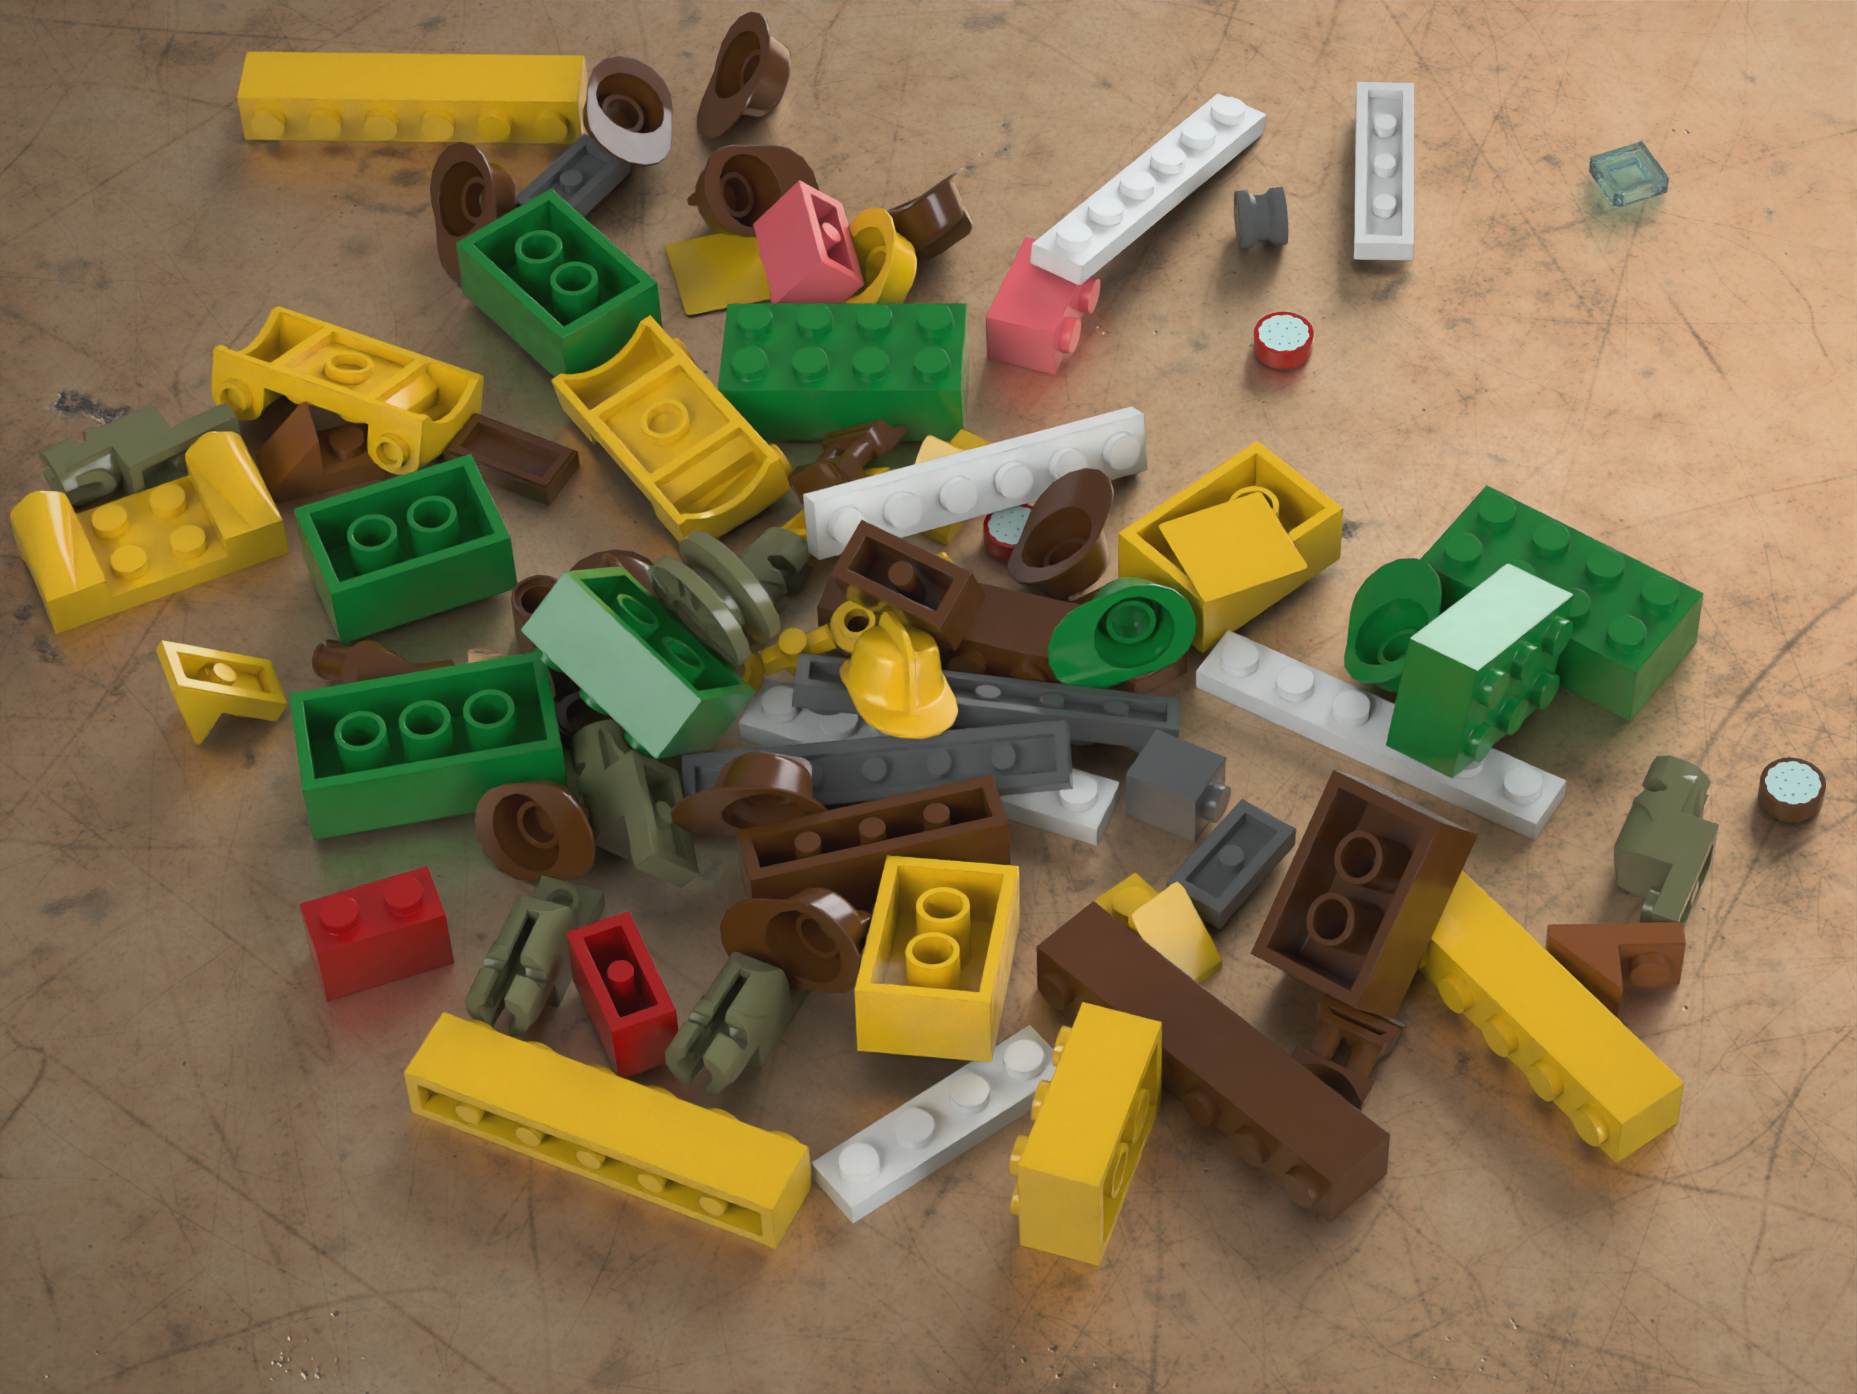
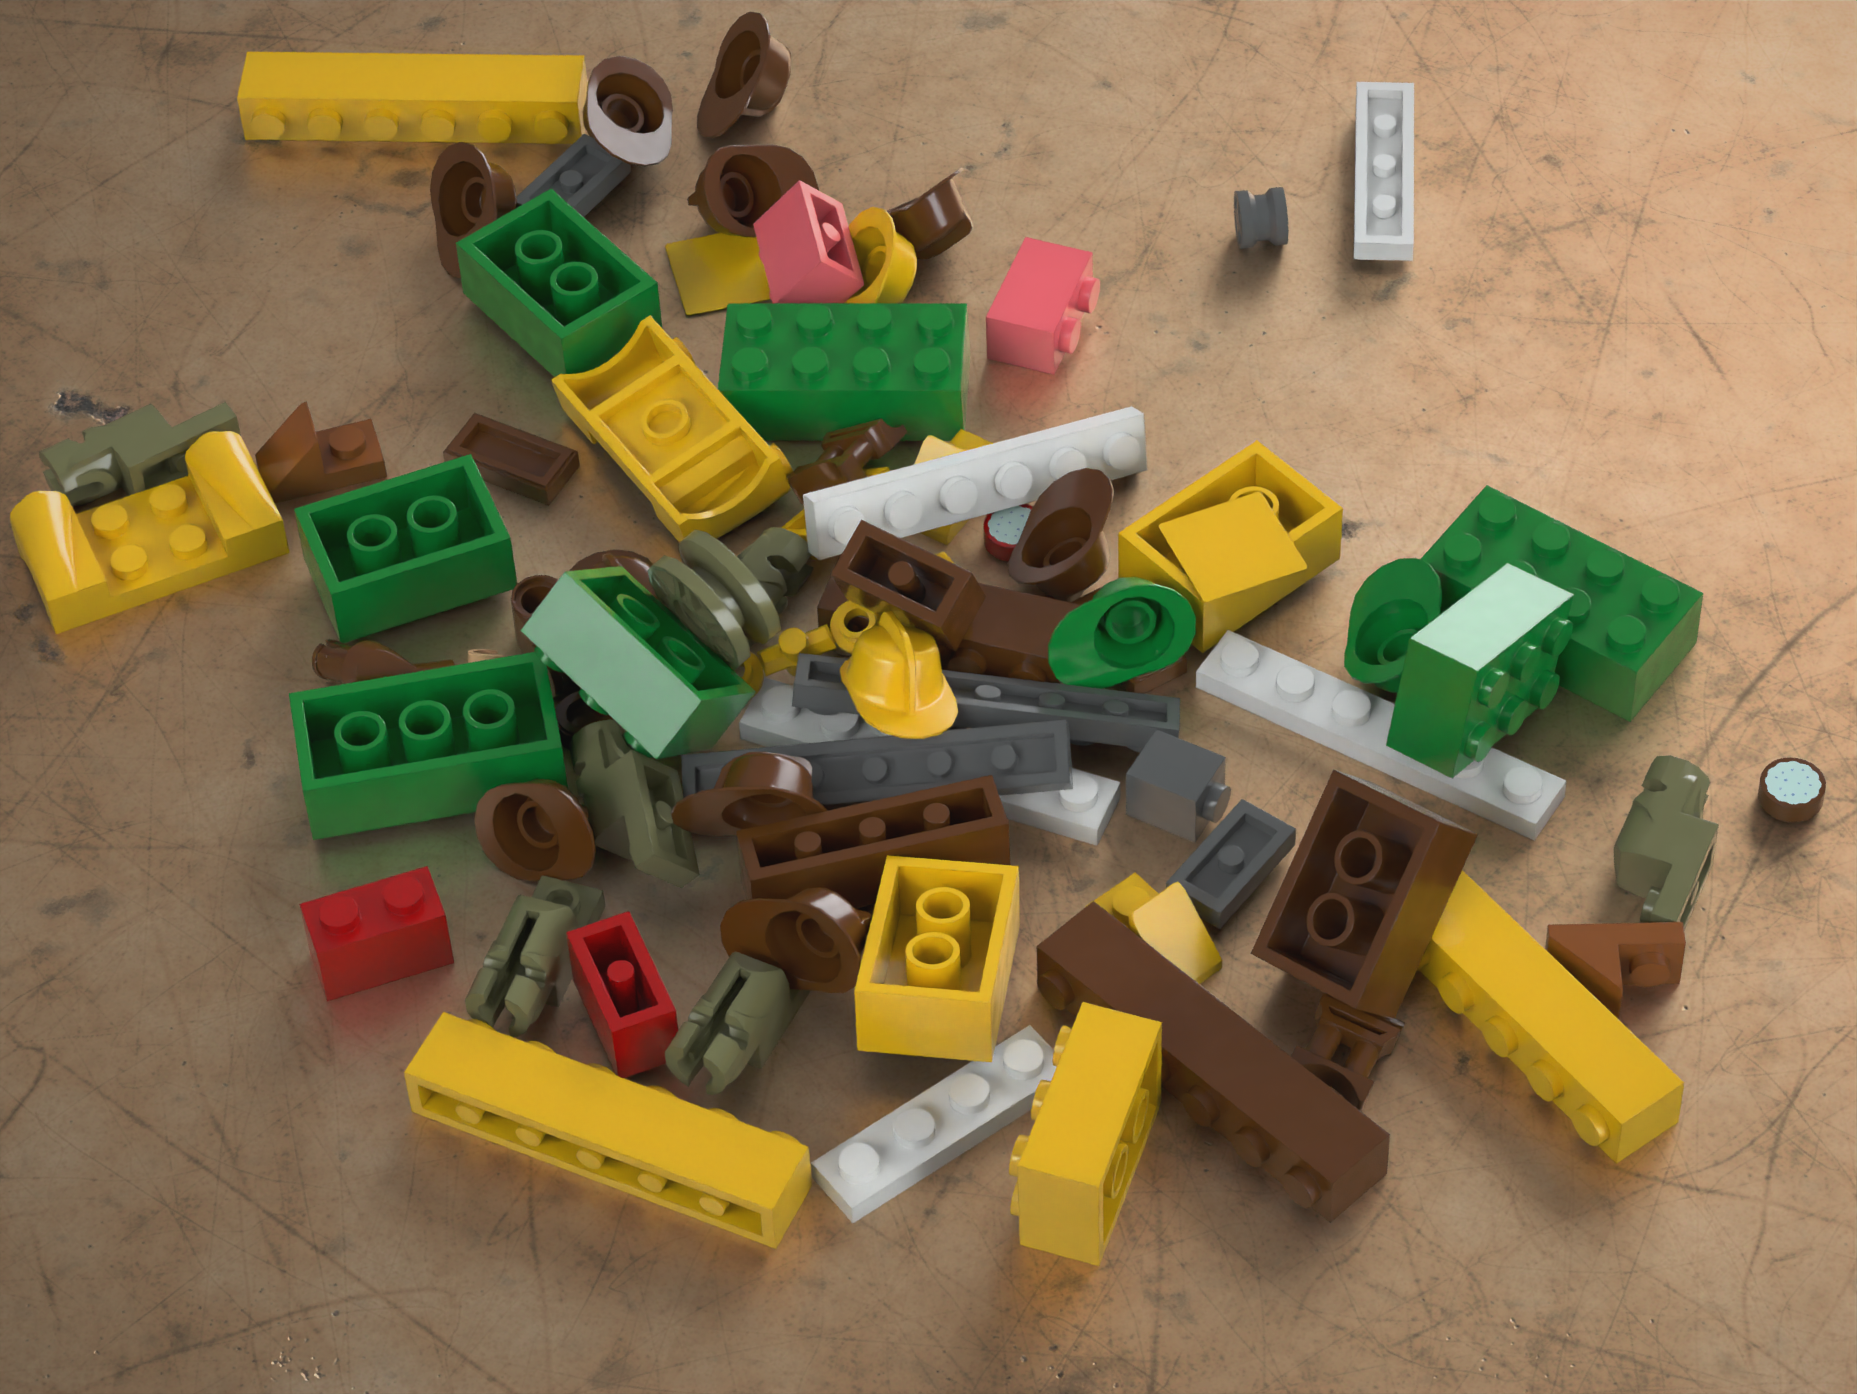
(219, 682): yellow slope -> none
(404, 397): yellow piece -> none
(1147, 189): white plate -> none
(1283, 340): tile -> none
(1628, 174): clear light blue tile -> none

